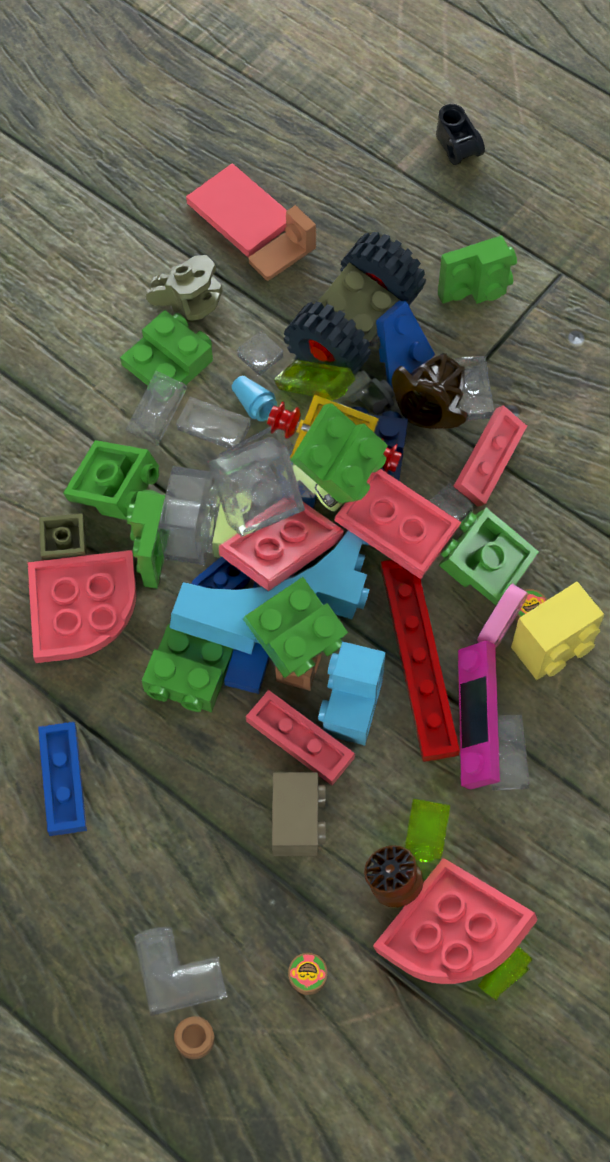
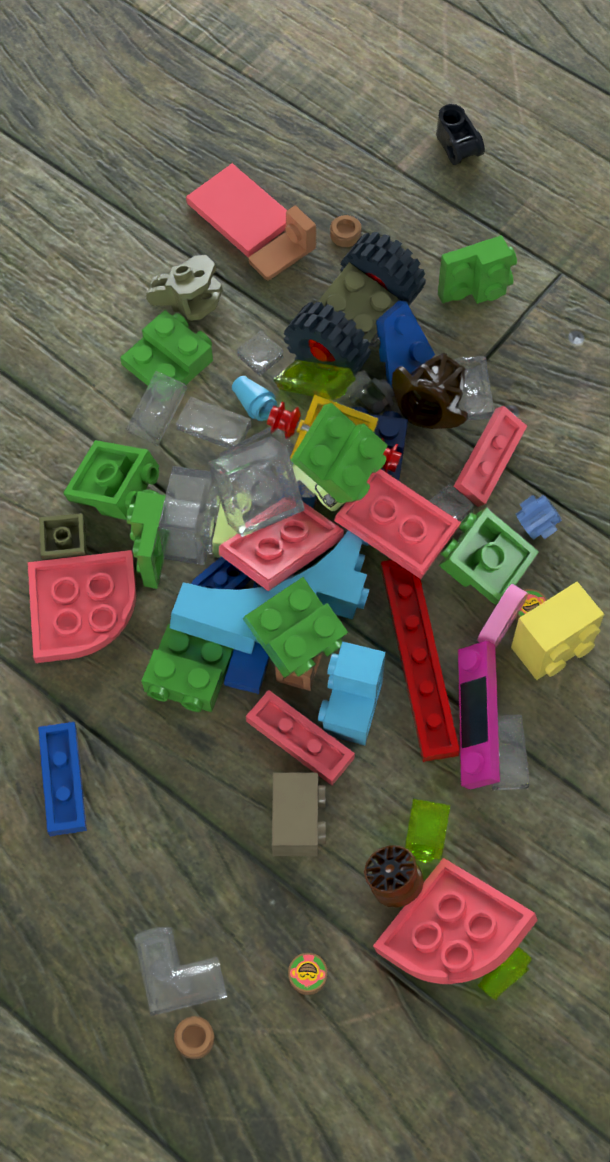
(345, 231): none -> medium nougat tile
(538, 517): none -> medium blue gear

